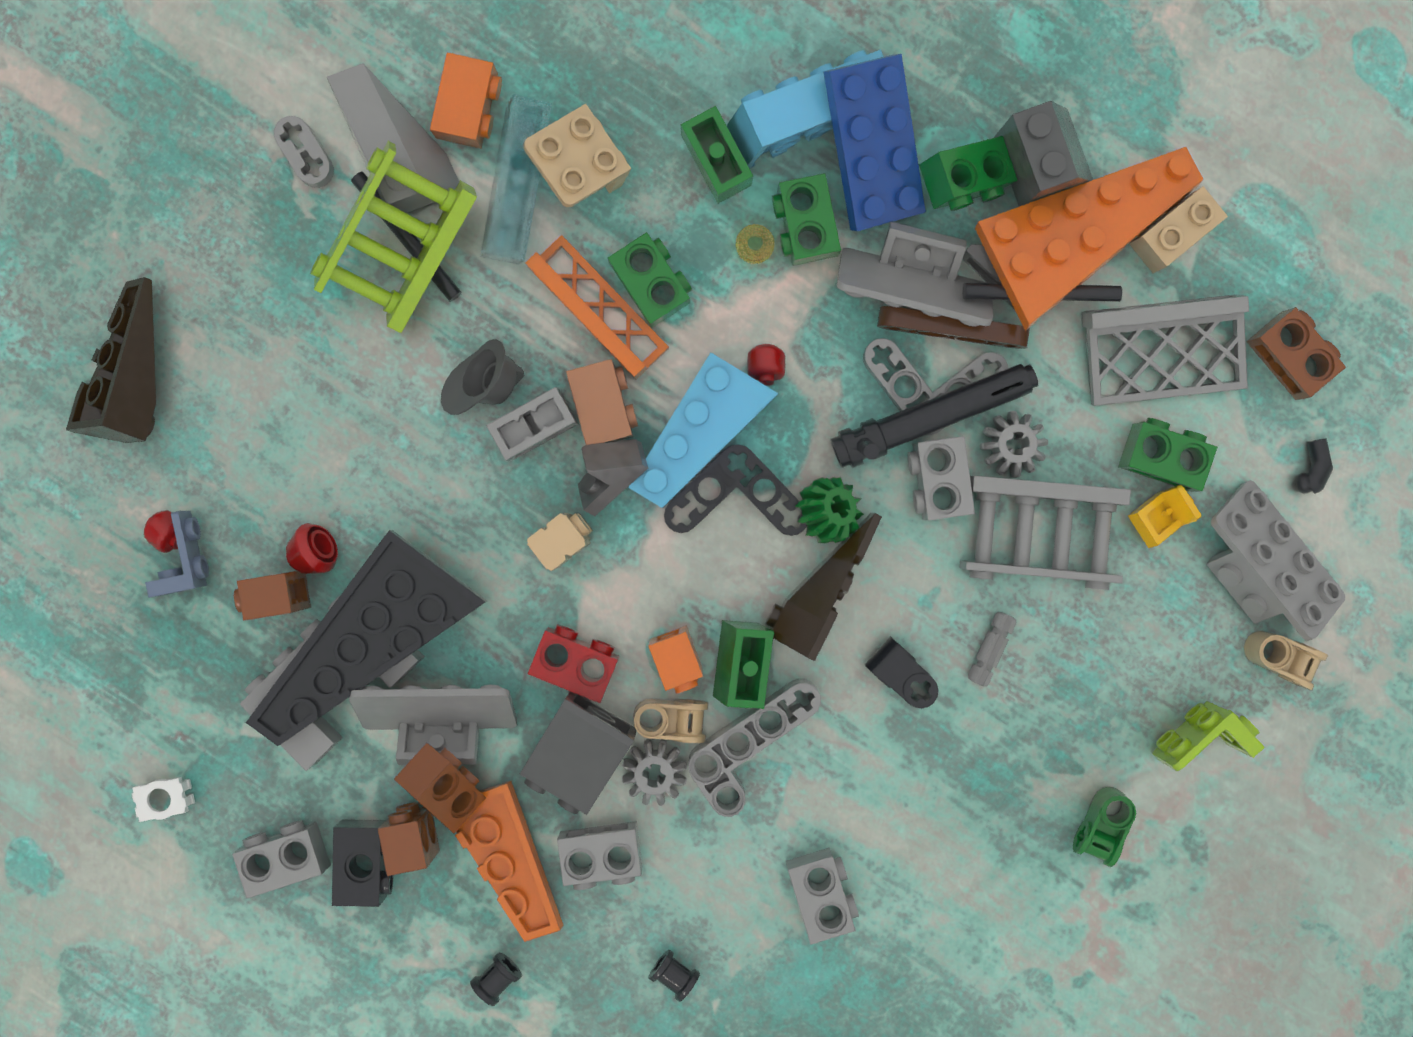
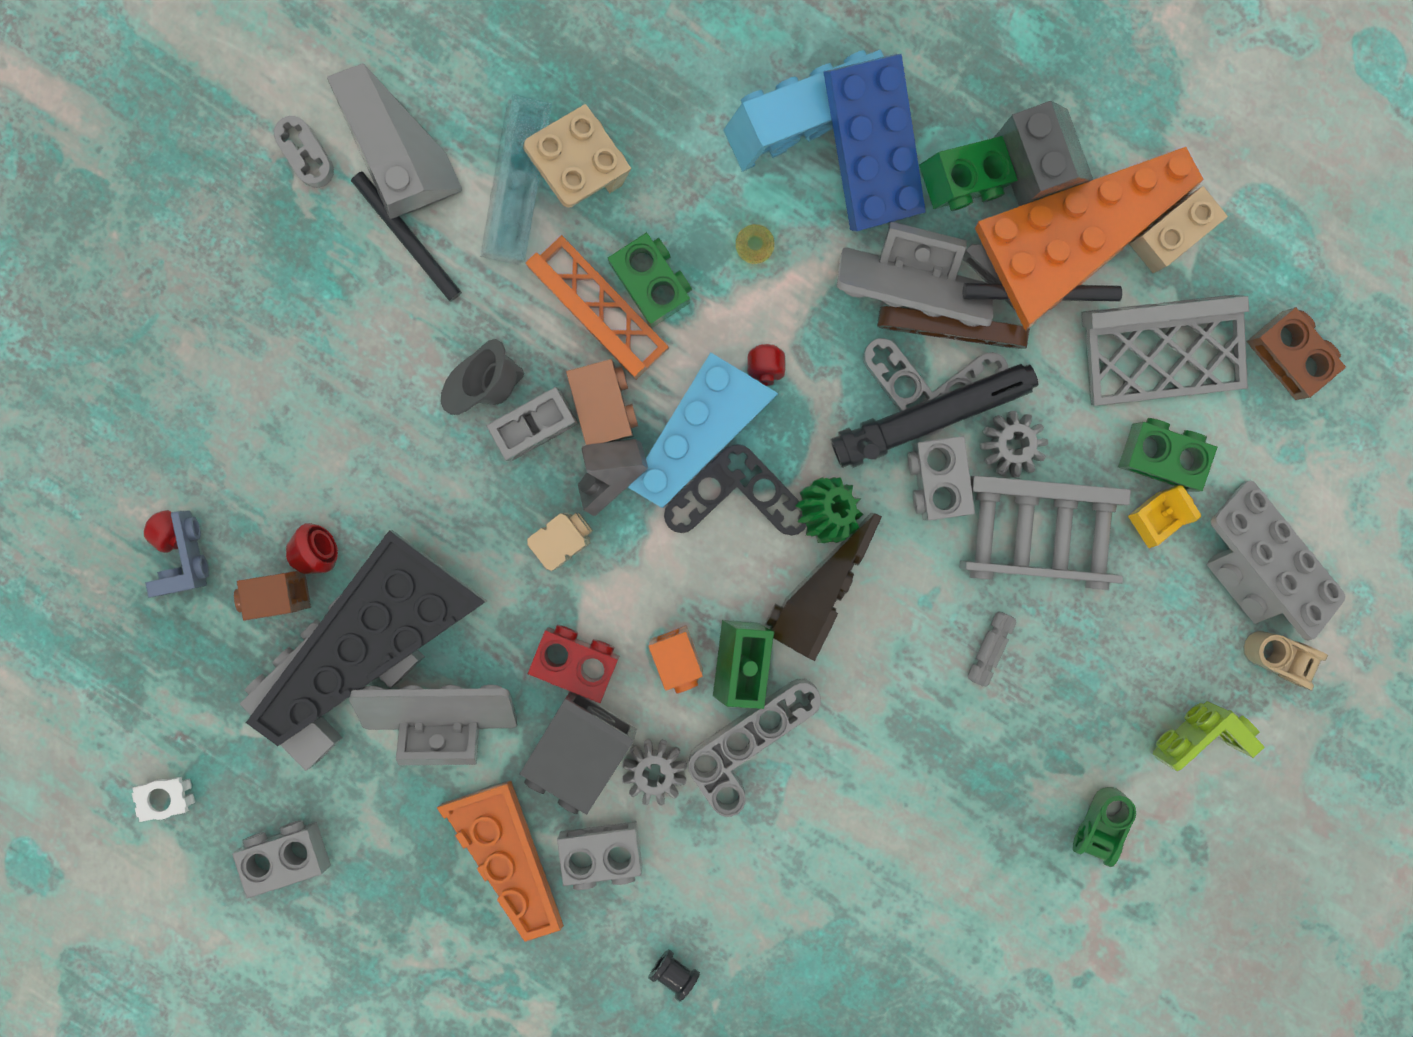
(123, 388): dark brown wedge -> none
(349, 882): black brick -> none
(408, 839): dark orange brick -> none
(433, 236): lime fence -> none
(441, 787): dark orange brick -> none
(465, 100): orange brick -> none
(495, 979): black bush -> none
(674, 720): tan piece -> none
(716, 154): green brick -> none
(815, 897): light grey brick -> none
(817, 219): green brick -> none
(899, 670): black piece -> none
(1320, 468): black arm -> none

